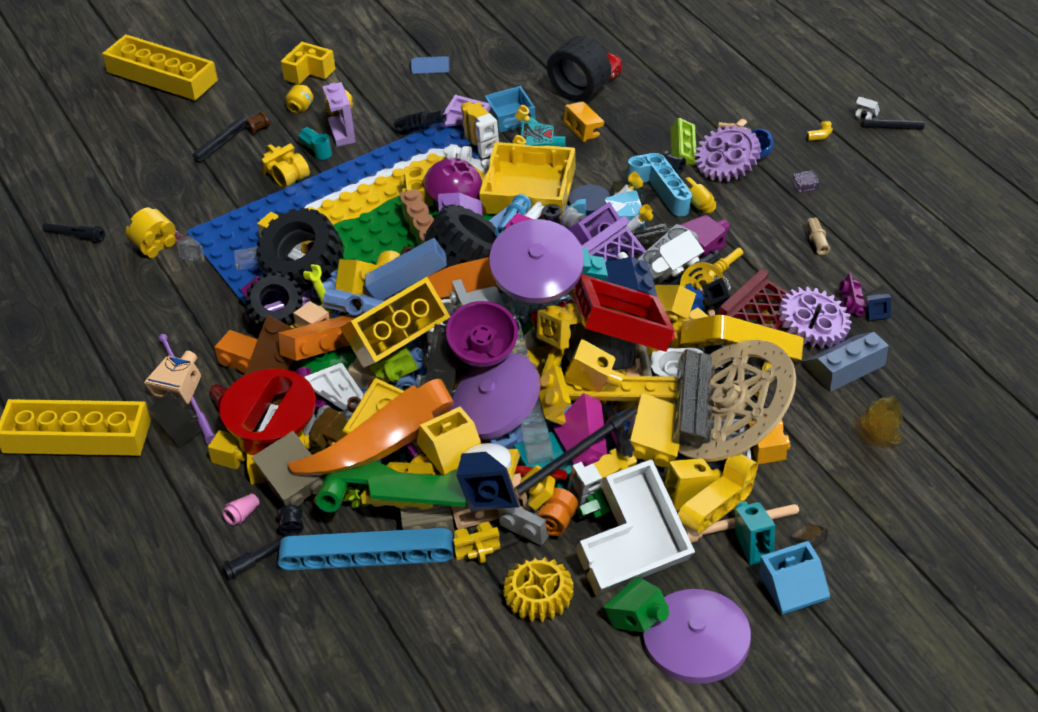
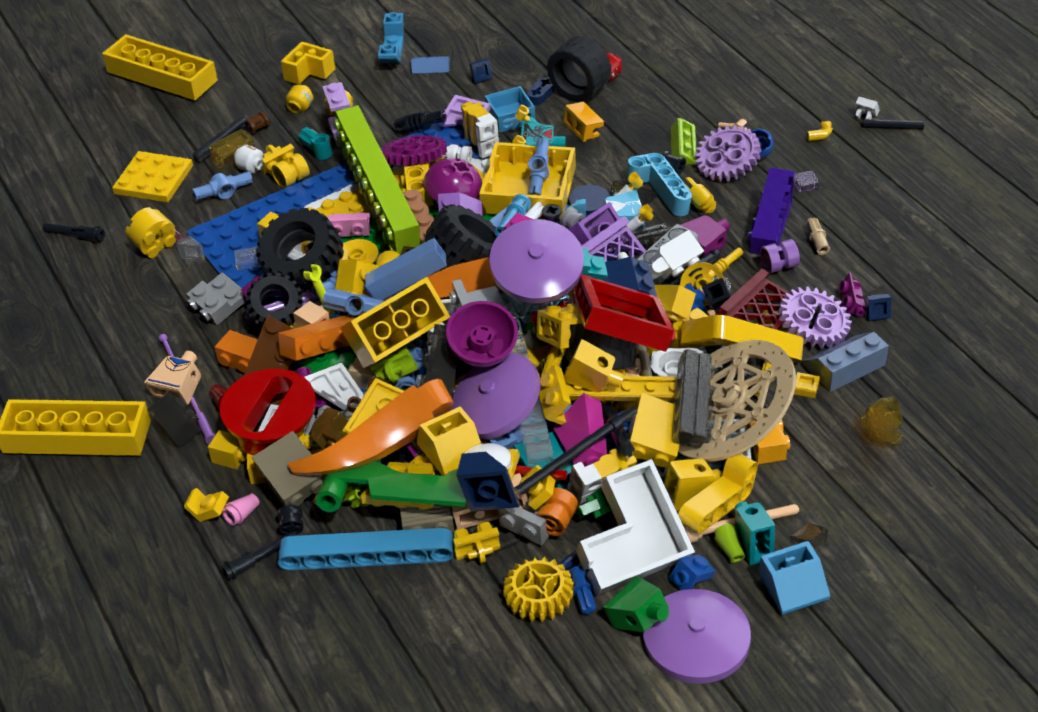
(152, 176): none -> yellow plate
(205, 507): none -> yellow bracket
(216, 298): none -> light grey plate
(222, 186): none -> medium blue pin
(229, 145): none -> clear yellow hinge
(248, 159): none -> white head
(351, 224): none -> bright pink bracket
(360, 250): none -> yellow dish
(376, 180): none -> lime brick
(394, 38): none -> dark azure slope
(414, 150): none -> magenta gear
(480, 70): none -> dark blue tile
(538, 160): none -> medium blue pin
(540, 91): none -> dark blue beam
(569, 561): none -> dark blue pin
(582, 590): none -> blue axle
(690, 571): none -> blue bracket
(729, 541): none -> lime cone
(772, 210): none -> dark purple wedge
(779, 256): none -> medium lavender wheel
(806, 385): none -> yellow tile

